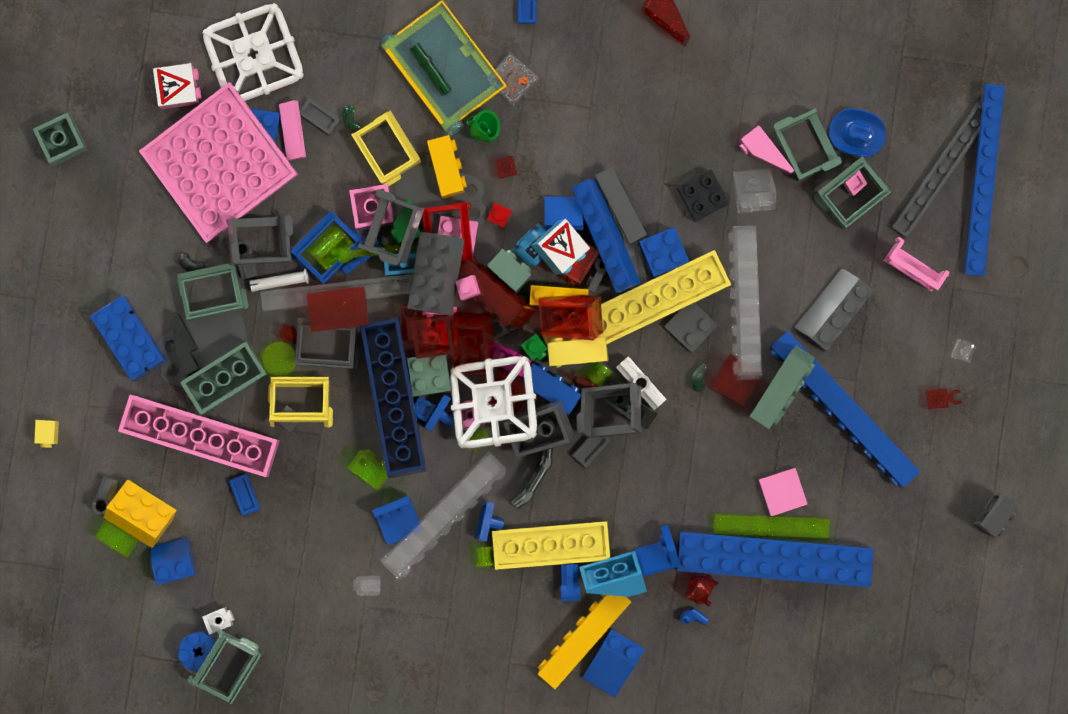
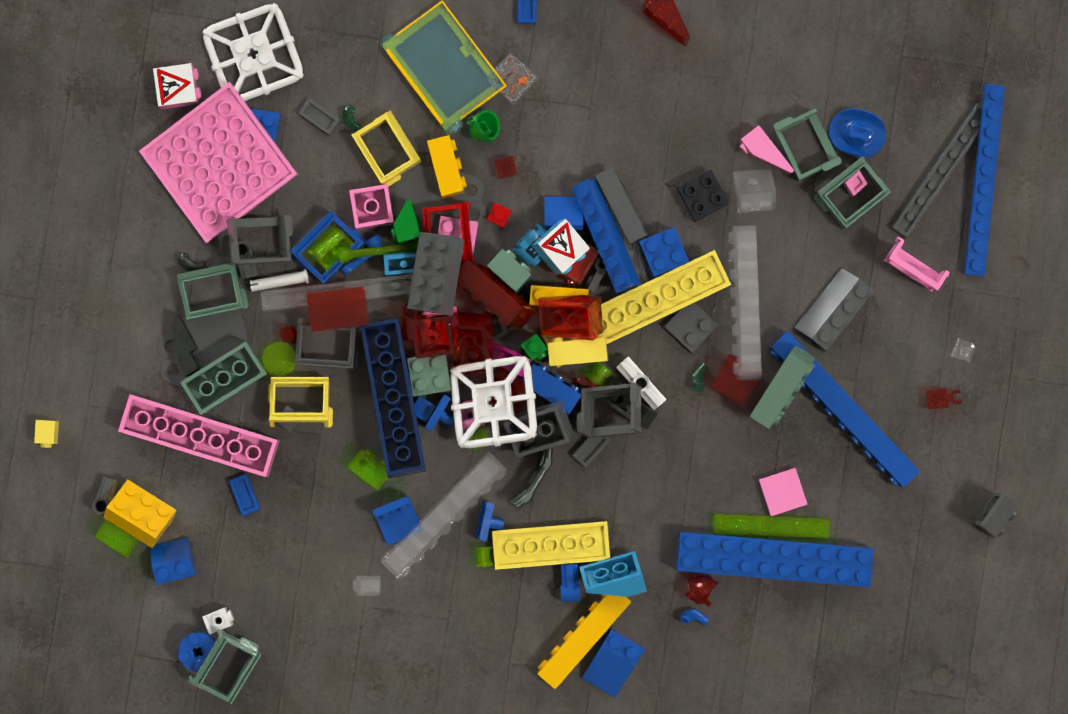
(60, 139): sand green brick -> none
(128, 338): blue piece -> none
(292, 130): bright pink tile -> none
(409, 236): dark grey piece -> none
(426, 63): dark green pin -> none
(467, 287): bright pink plate -> none
(658, 556): blue bracket -> none

